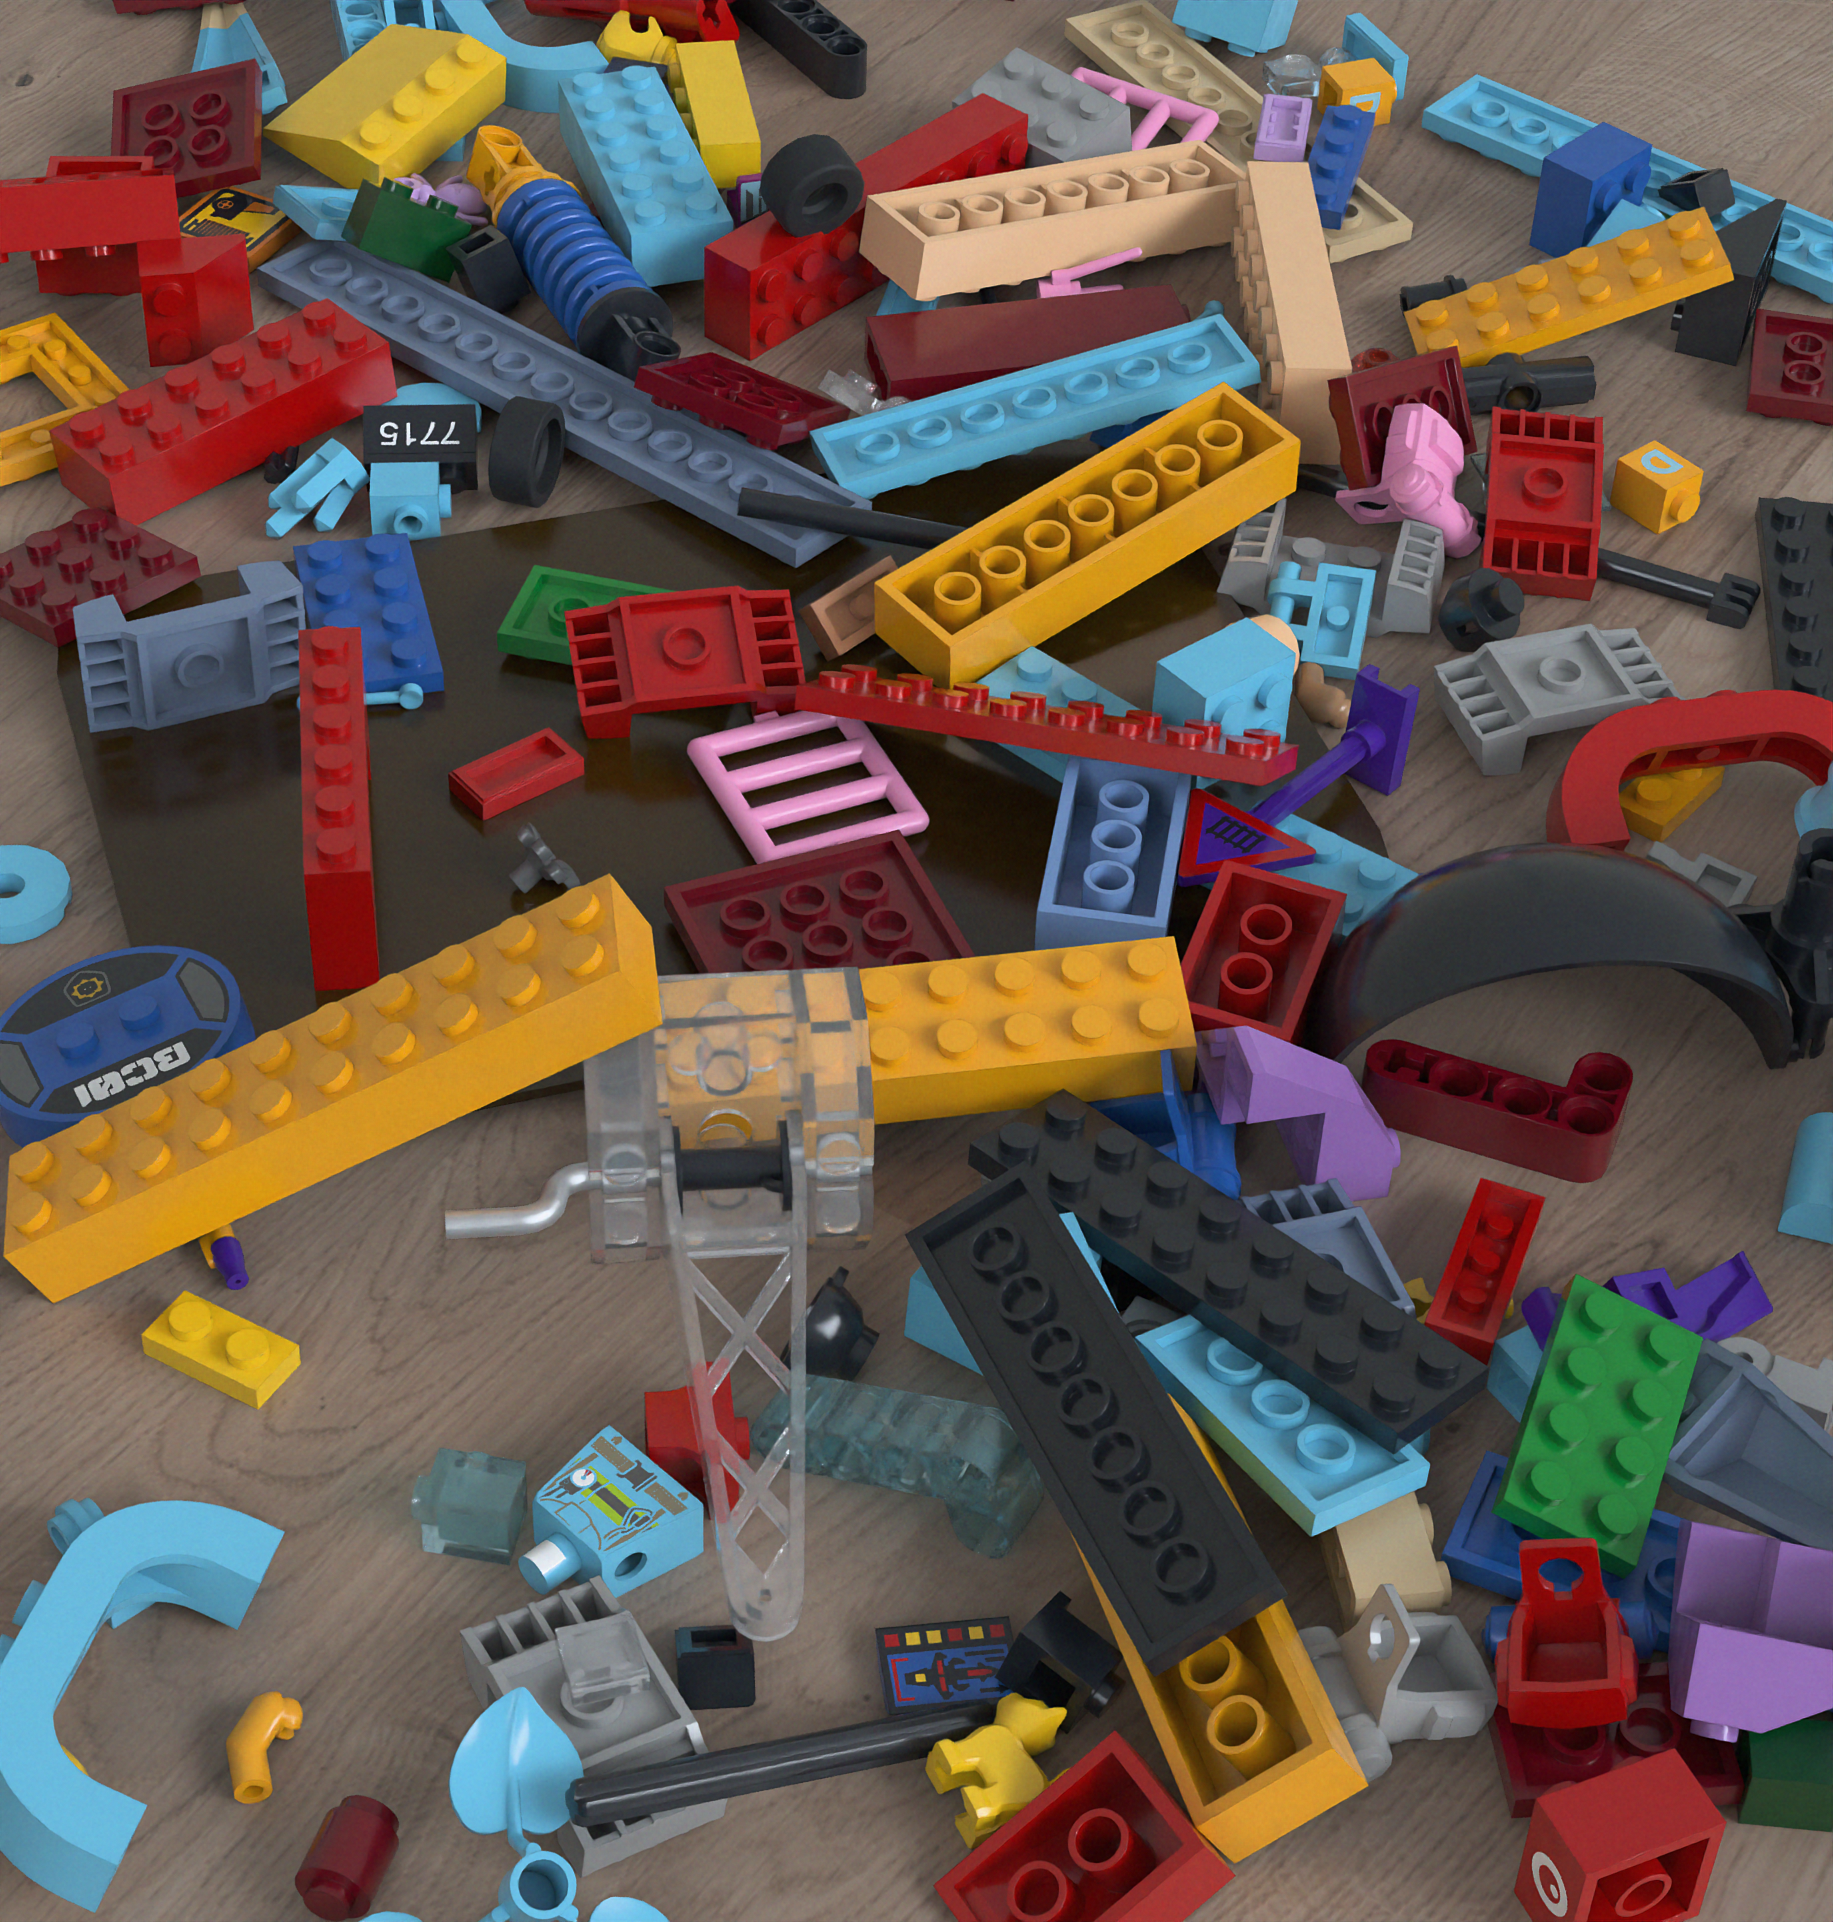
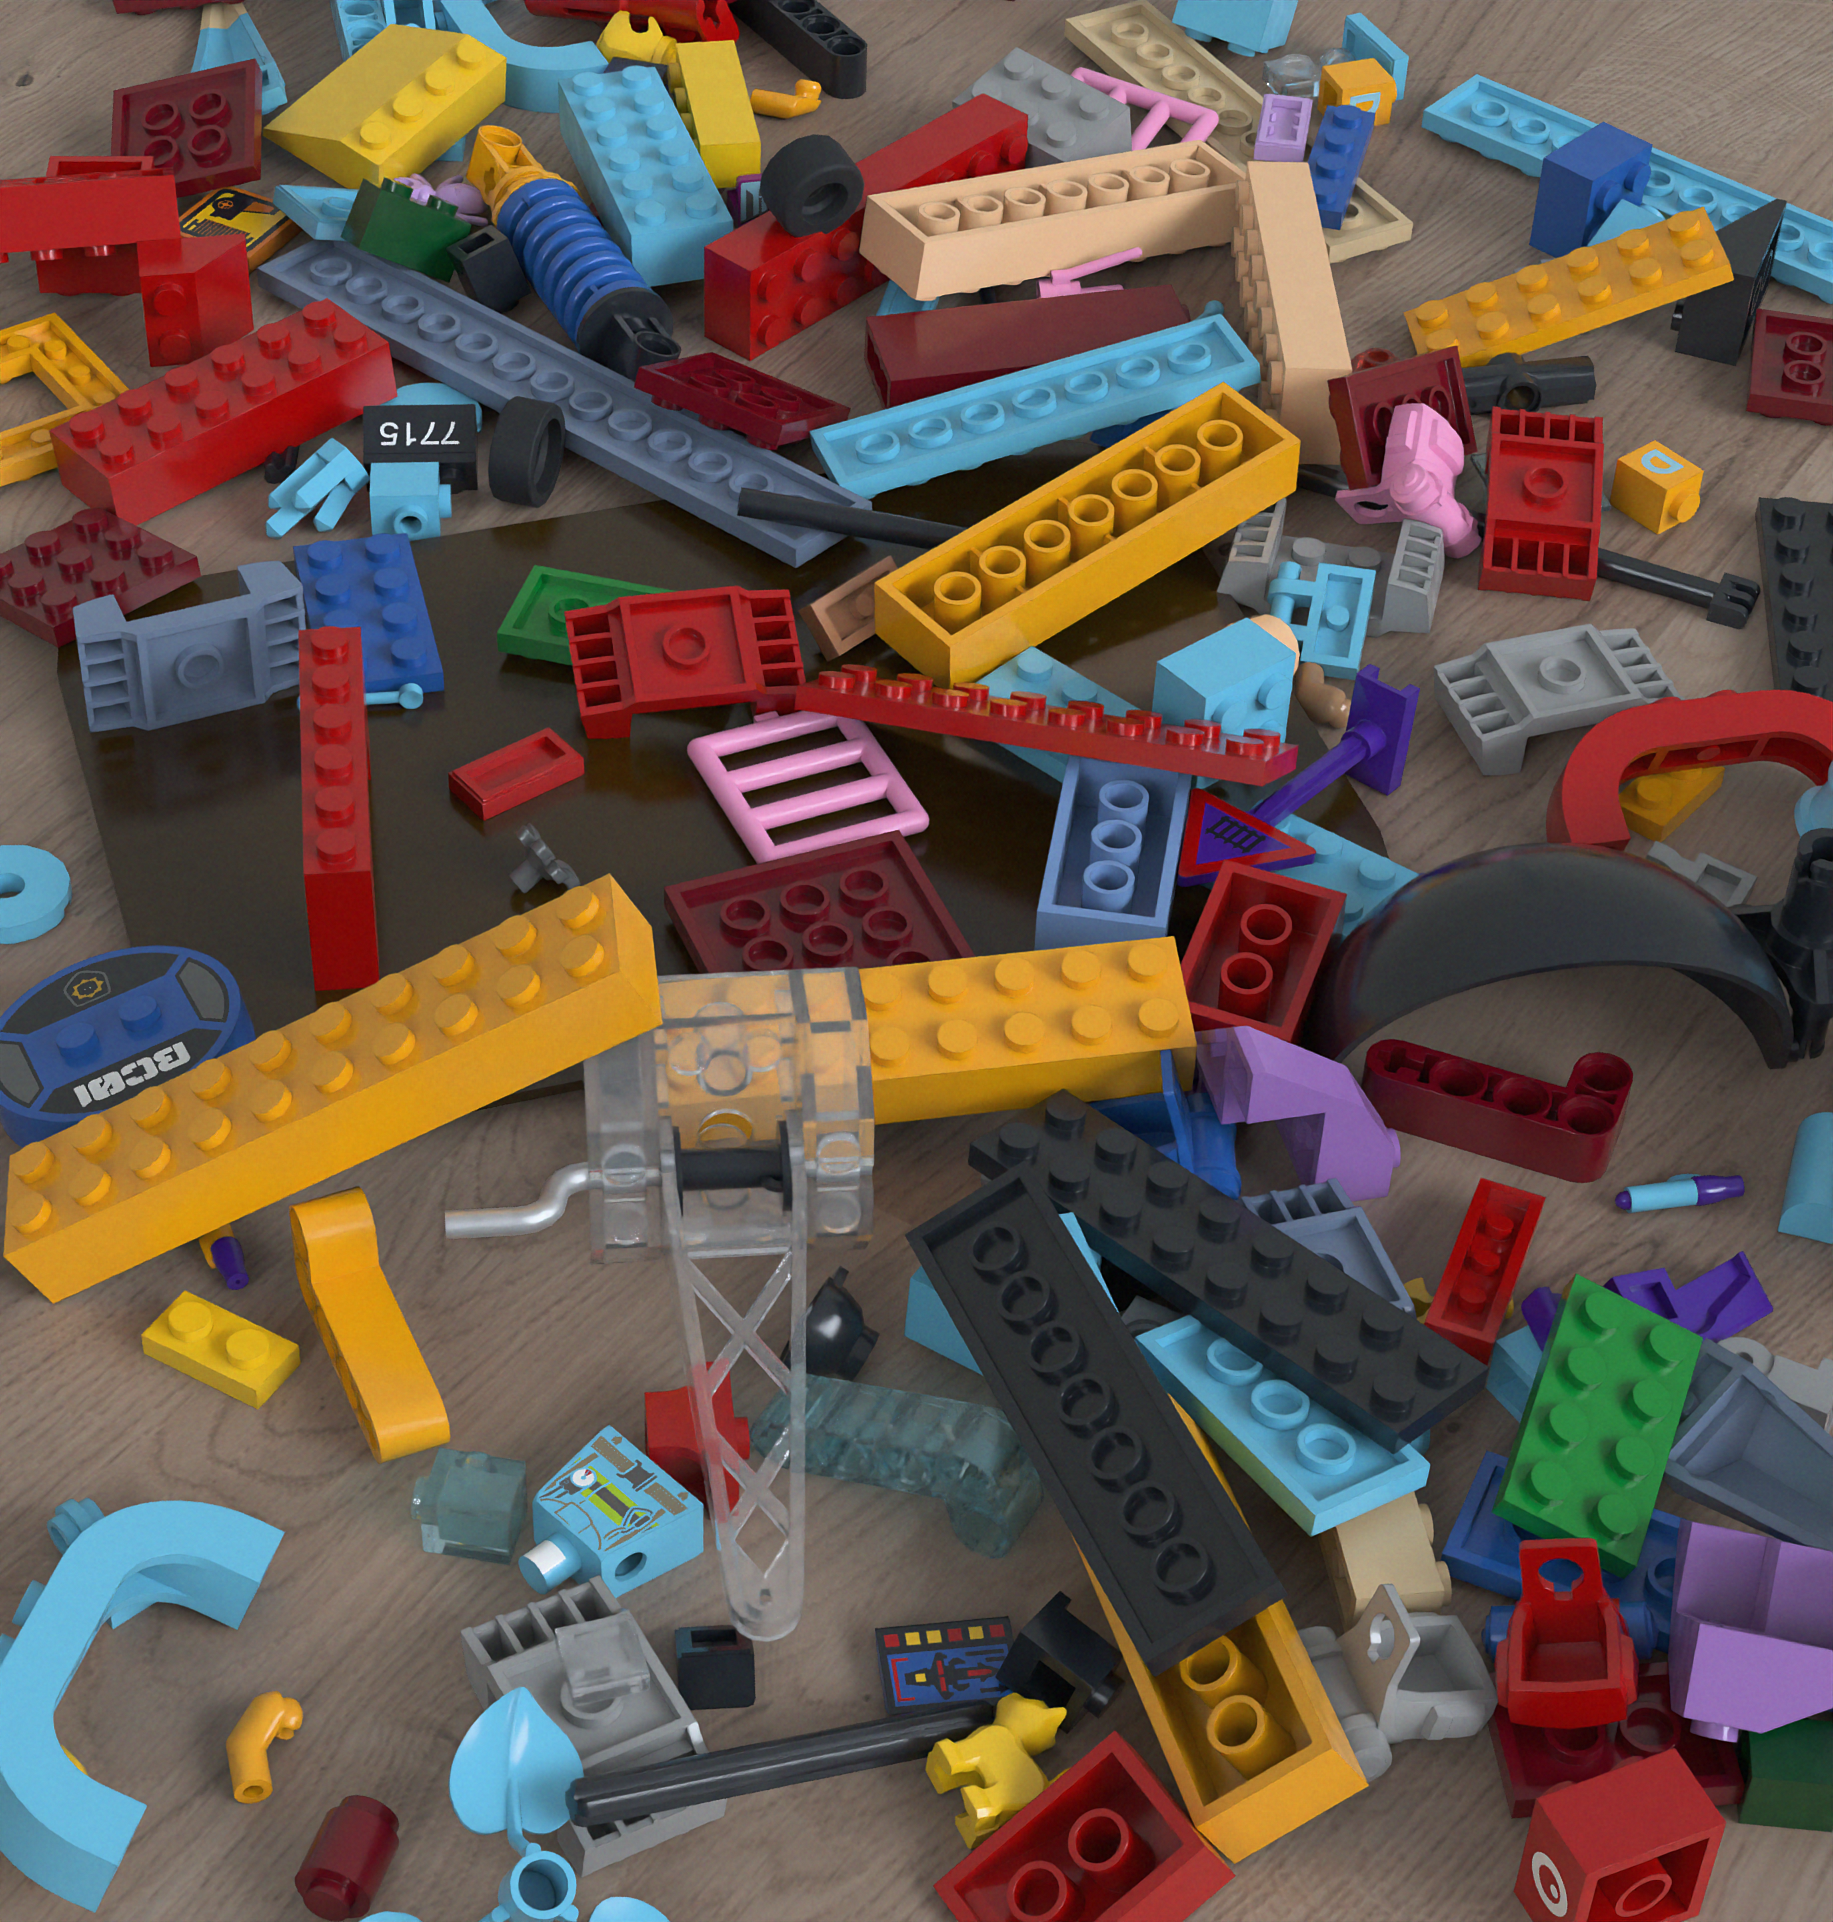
(364, 1326): none -> light orange beam
(786, 105): none -> light orange arm
(856, 392): clear plate -> none
(1416, 295): black pin -> none
(1486, 601): black piece -> none
(1679, 1192): none -> piece
(1699, 189): black slope -> none

